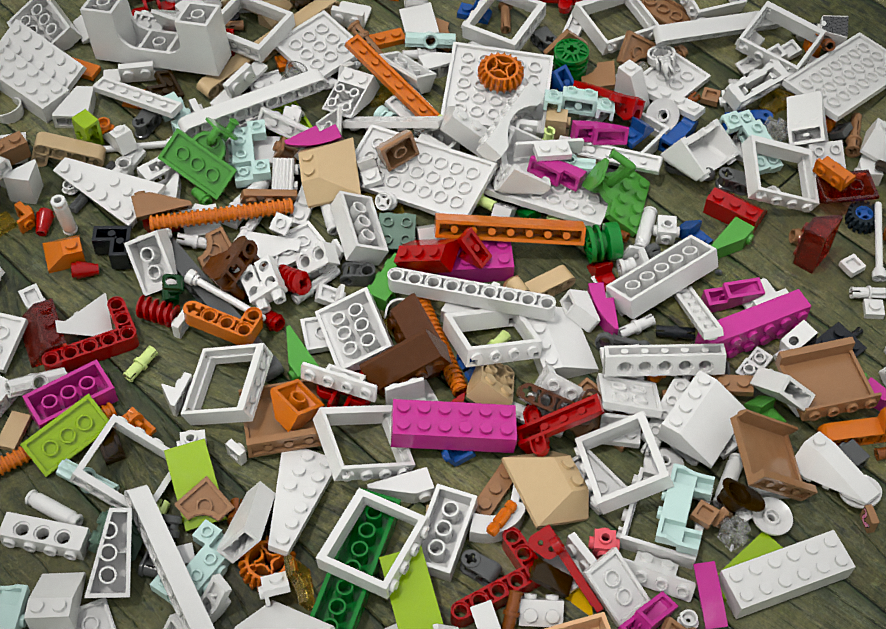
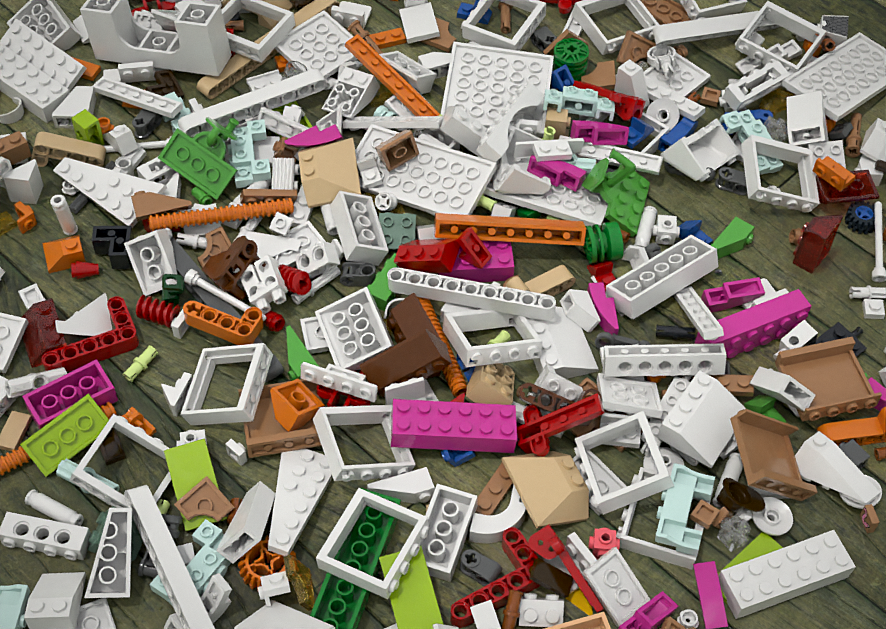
(44, 219): red cone -> none
(240, 81): white bracket -> none
(327, 295): white bracket -> none
(413, 54): white pin -> none
(418, 39): light aqua piece -> none
(496, 72): orange gear -> none
(501, 518): orange axle -> none
(625, 266): white wheel -> none
(637, 326): white pin -> none
(661, 576): white bracket -> none
(726, 206): red slope -> none
(751, 364): white slope -> none
(852, 265): white plate -> none

